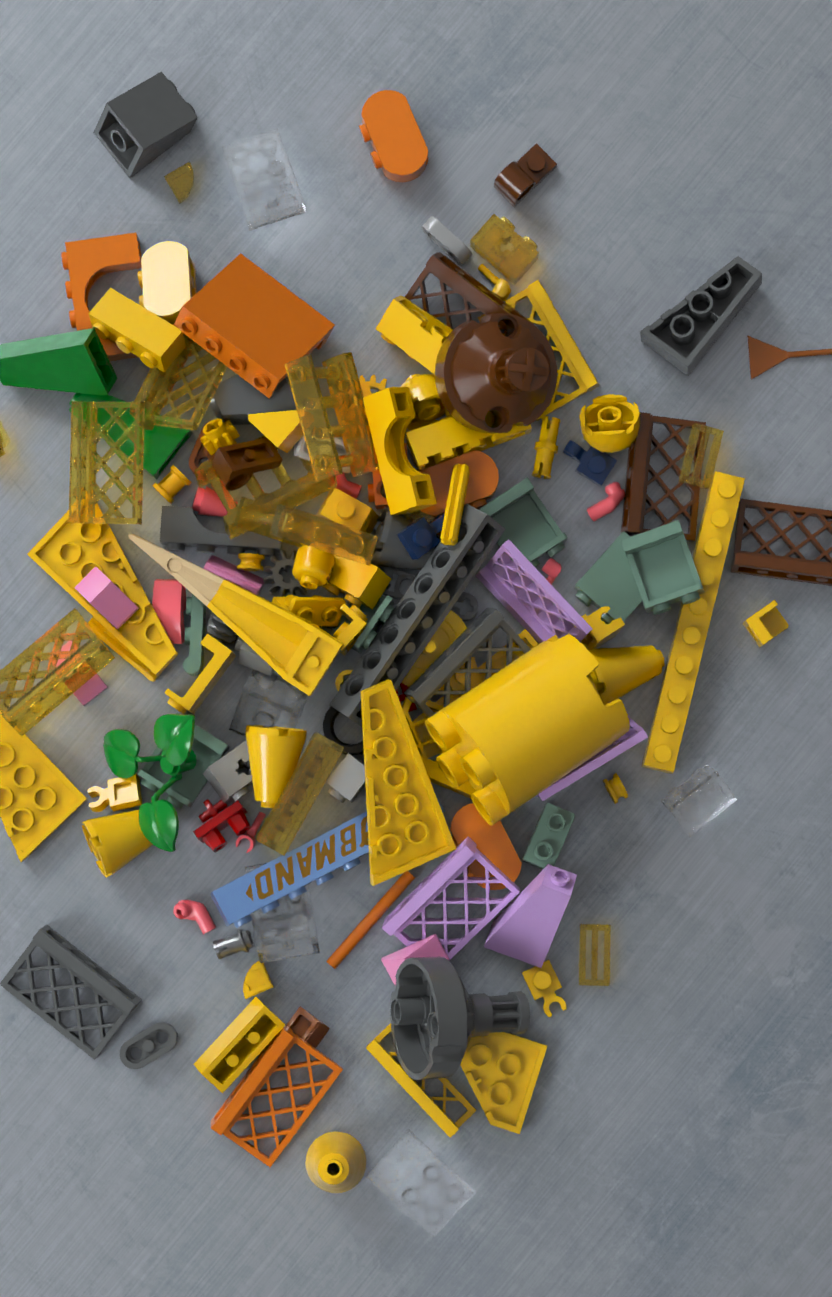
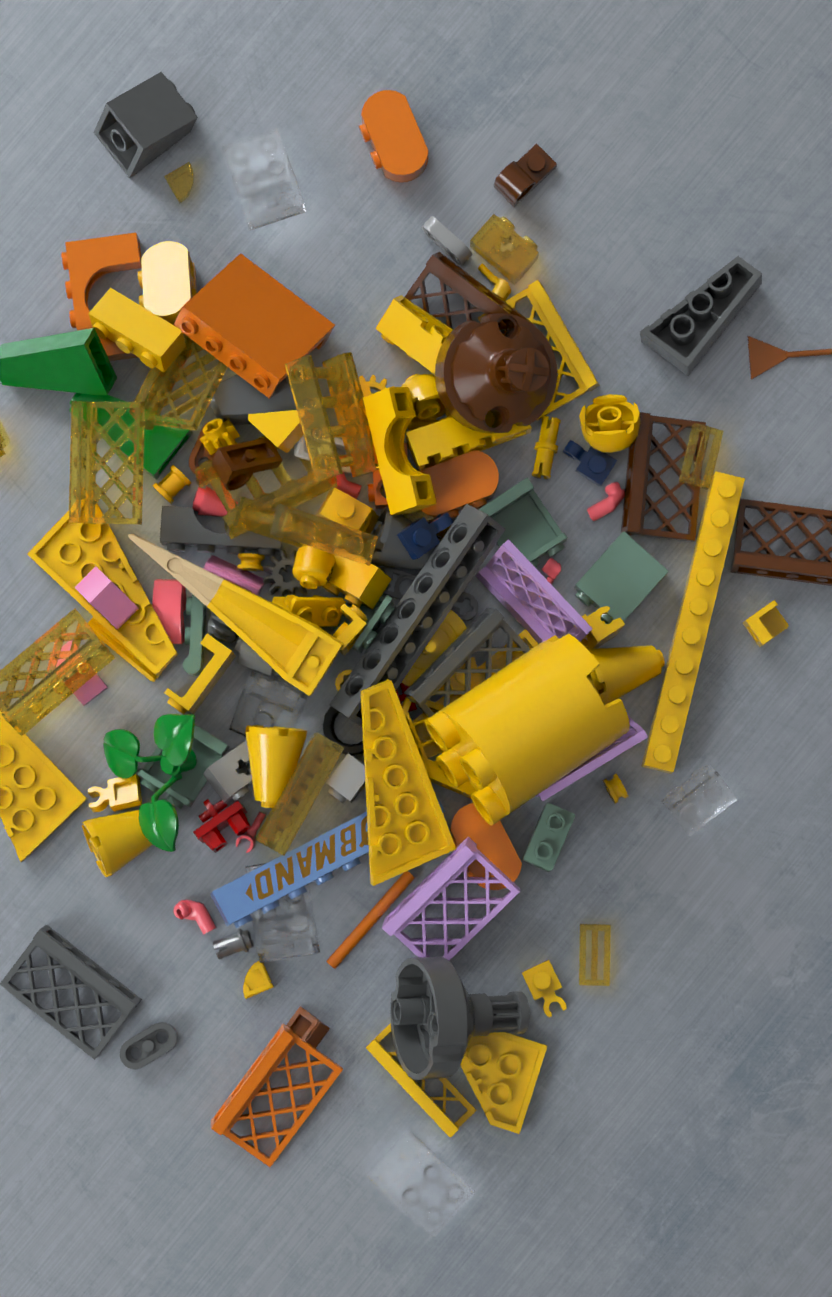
(239, 1044): yellow brick -> none
(338, 1149): yellow cone -> none
(424, 948): bright pink slope -> none
(455, 504): yellow axle -> none
(532, 917): lavender slope -> none
(663, 567): sand green panel -> none

